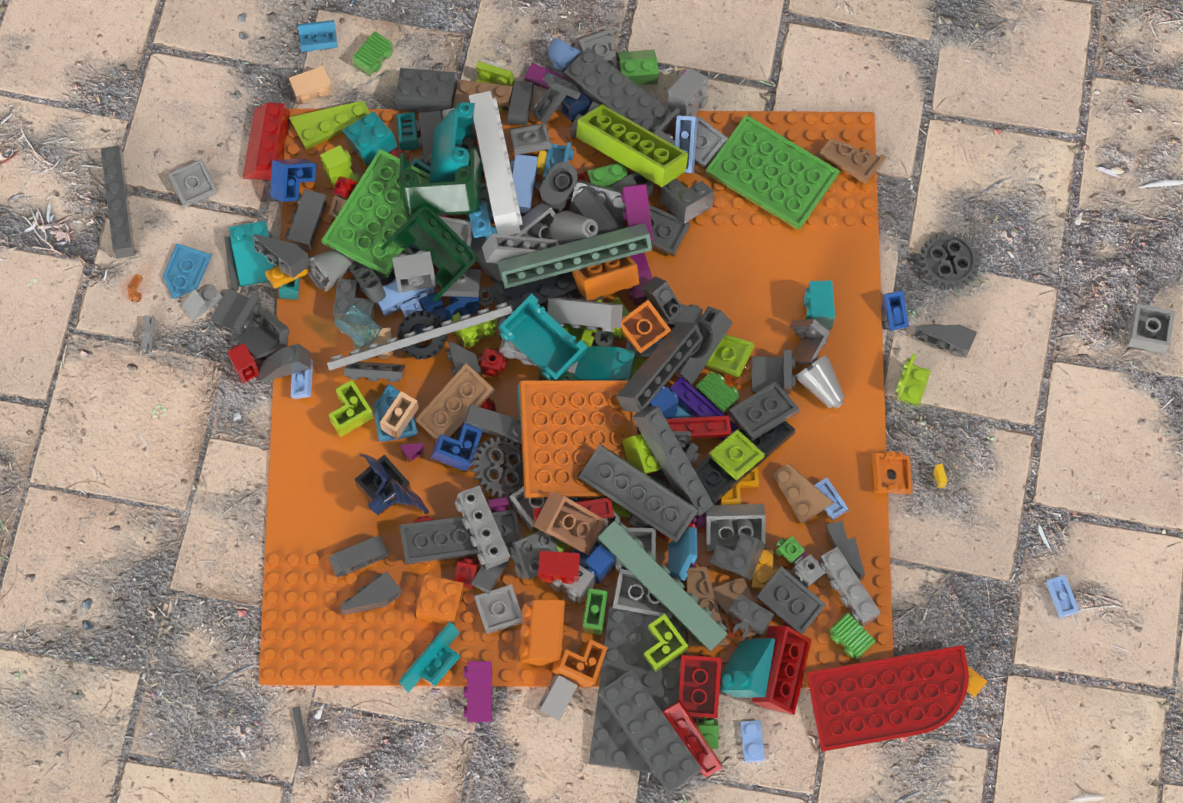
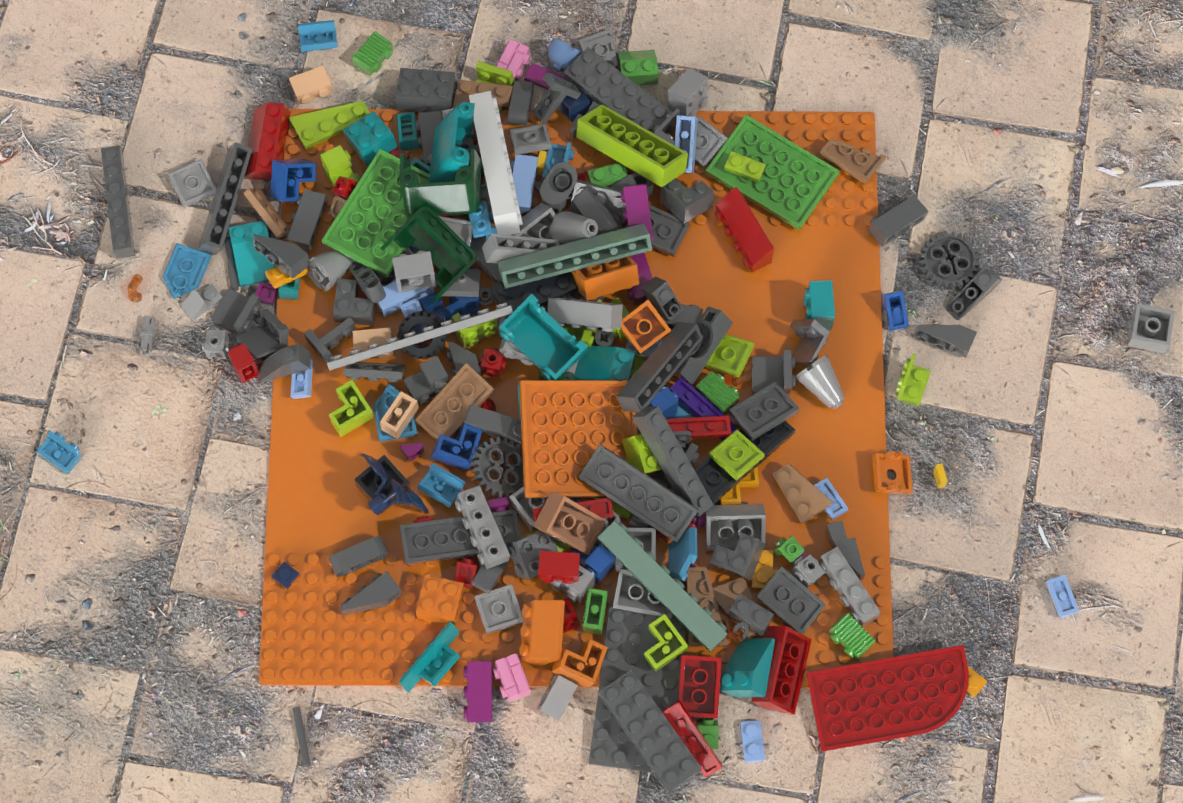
(59, 452): none -> dark azure bracket
(216, 344): none -> light grey brick
(225, 198): none -> dark grey brick
(266, 210): none -> medium nougat wing
(266, 293): none -> magenta plate
(285, 575): none -> dark blue plate
(331, 339): none -> dark grey bracket
(358, 326): clear light blue bracket -> none
(428, 381): none -> dark grey brick
(441, 485): none -> dark azure bracket
(512, 678): none -> bright pink brick
(514, 58): none -> bright pink brick
(570, 617): none -> red bracket
(744, 230): none -> red slope
(745, 167): none -> lime plate
(897, 220): none -> dark grey brick
(974, 292): none -> dark grey slope

